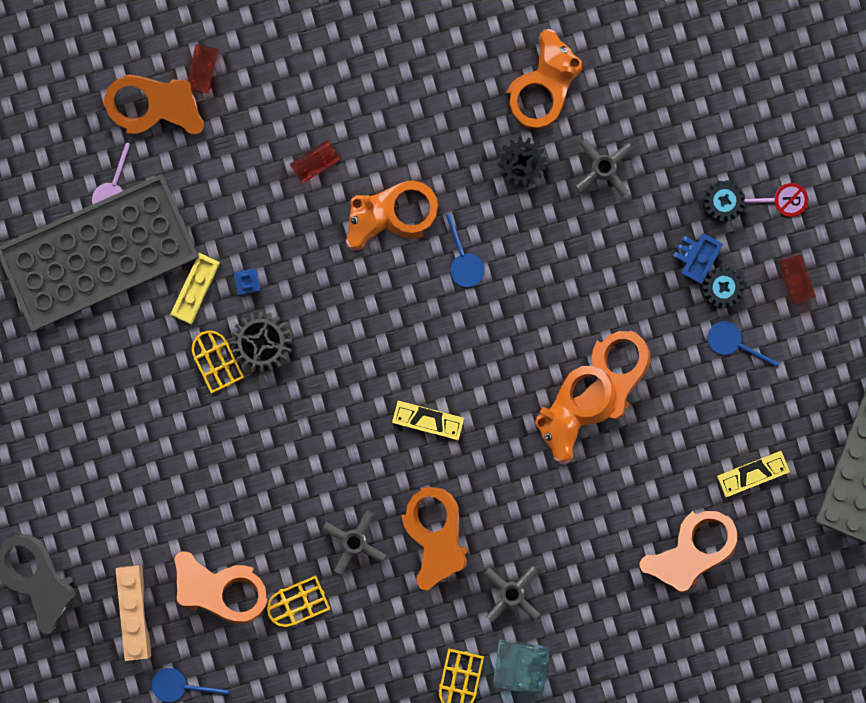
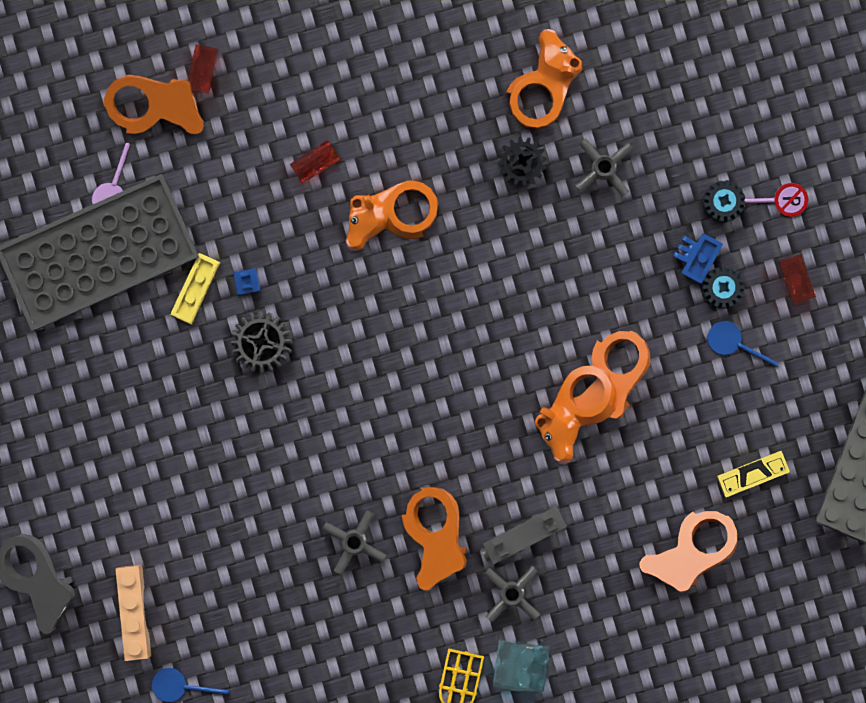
(204, 589): animal -> none
(223, 365): yellow window -> none
(303, 594): yellow window -> none
(428, 420): light yellow tile -> none
(467, 268): blue piece -> none
(523, 535): none -> dark grey brick

